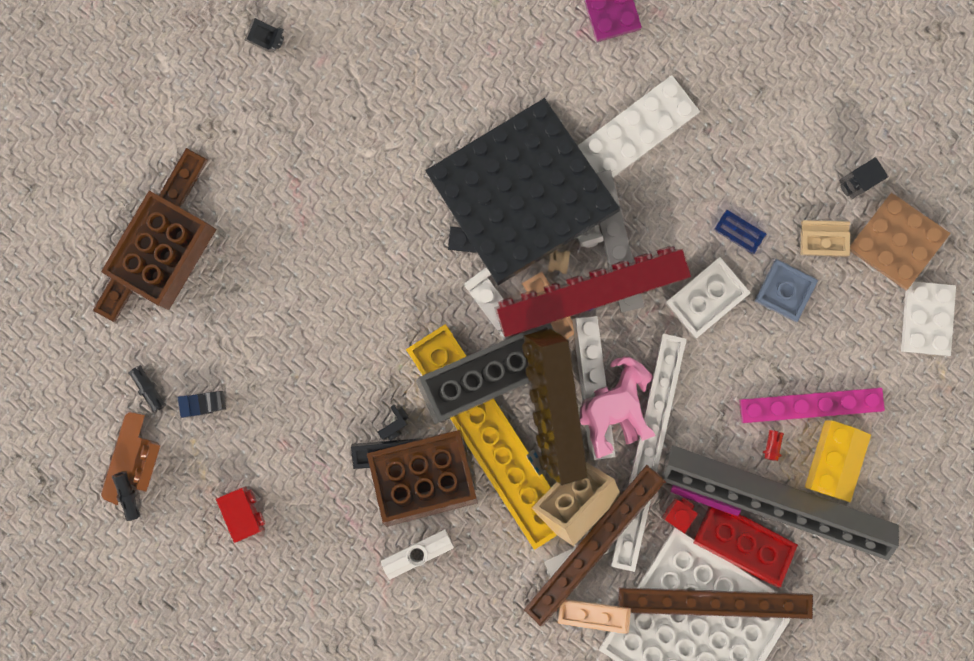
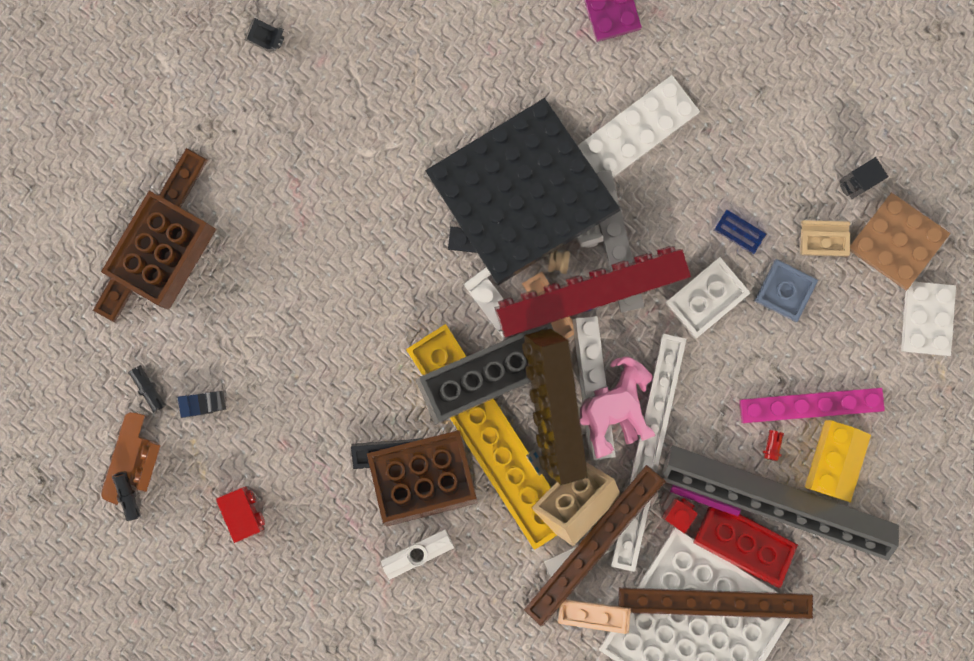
(393, 430): black bracket -> none

